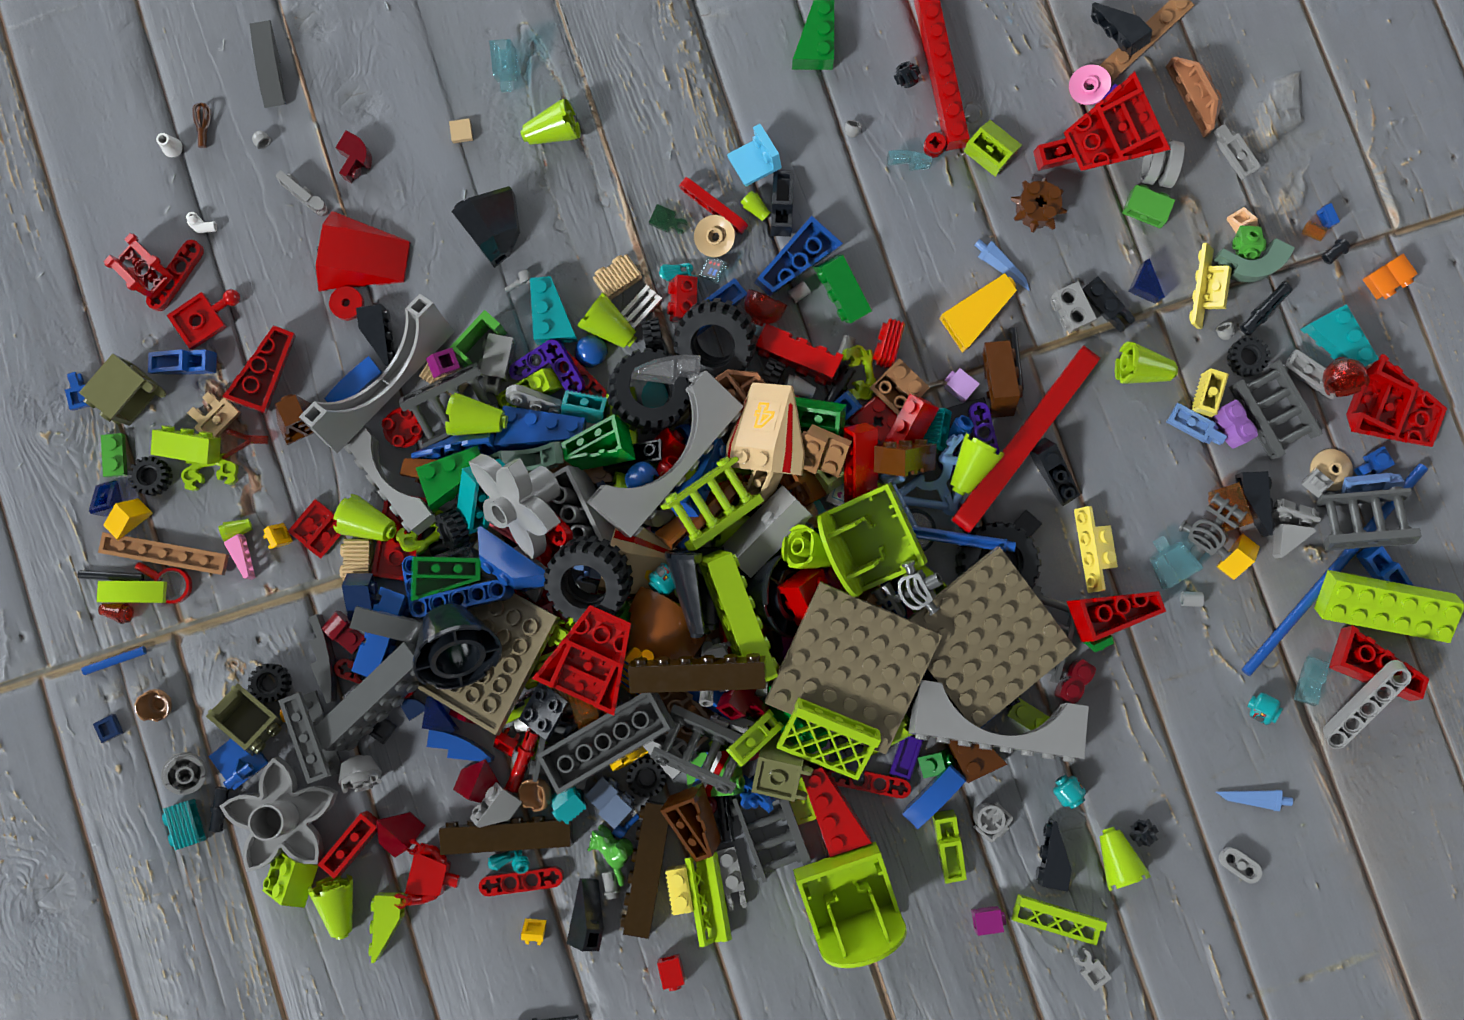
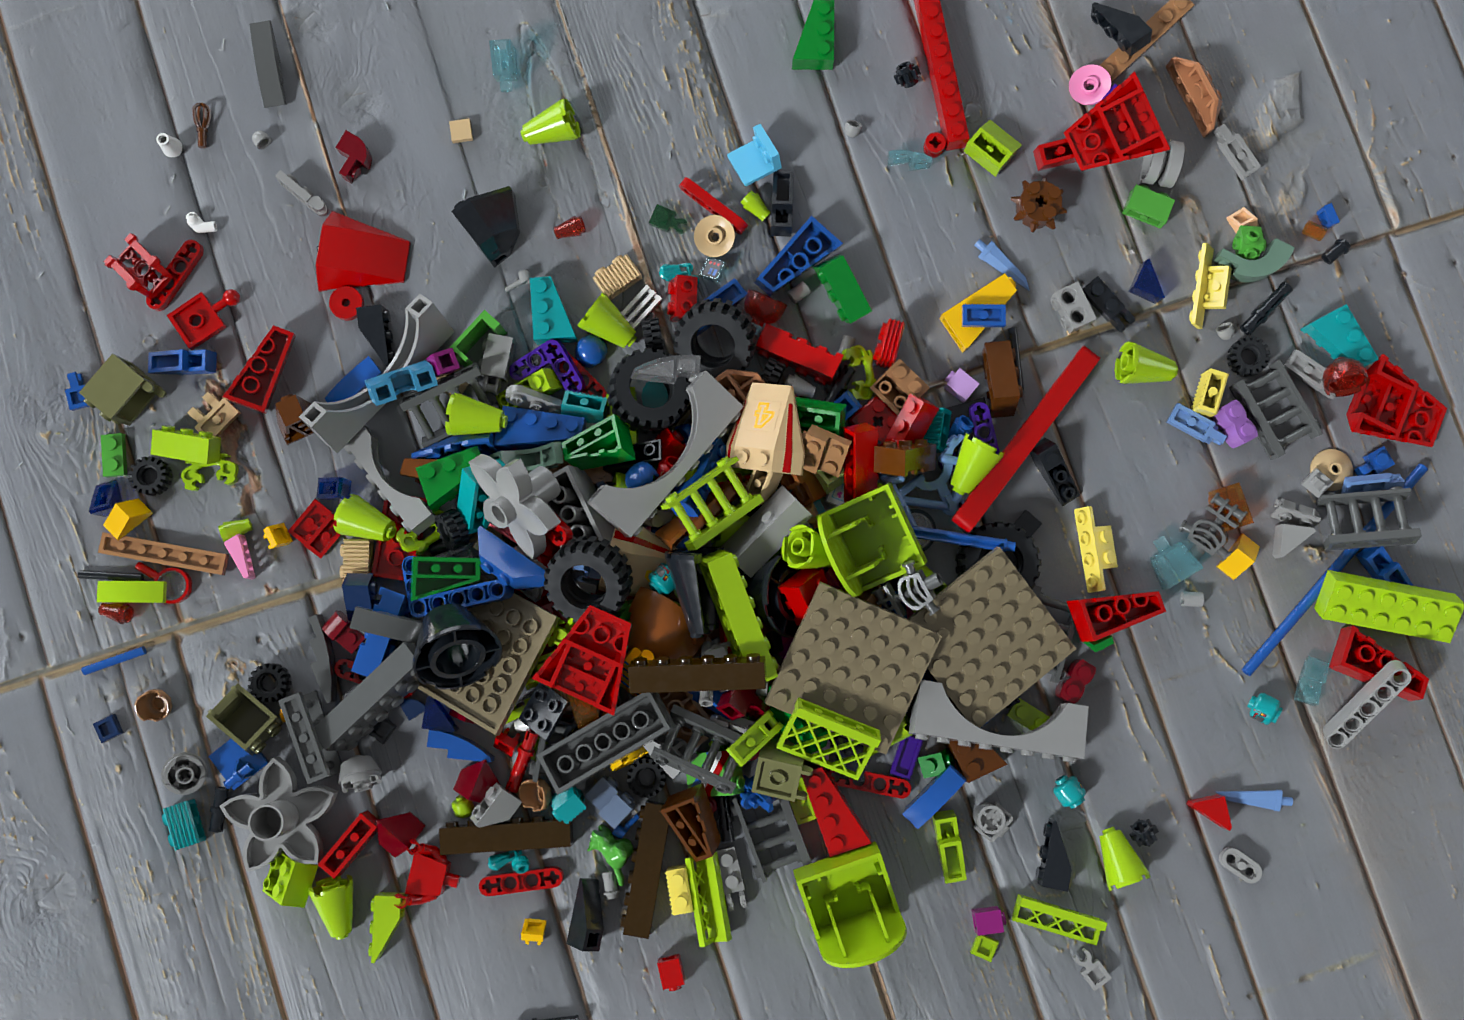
(250, 439): clear red plant -> none
(333, 488): none -> clear blue slope
(401, 428): red dish -> none
(412, 377): none -> dark azure arch
(462, 807): none -> lime piece
(570, 228): none -> clear red cone
(983, 315): none -> blue plate
(984, 947): none -> lime tile
(1213, 808): none -> red slope
(1256, 490): black slope -> none
(1390, 276): orange brick -> none

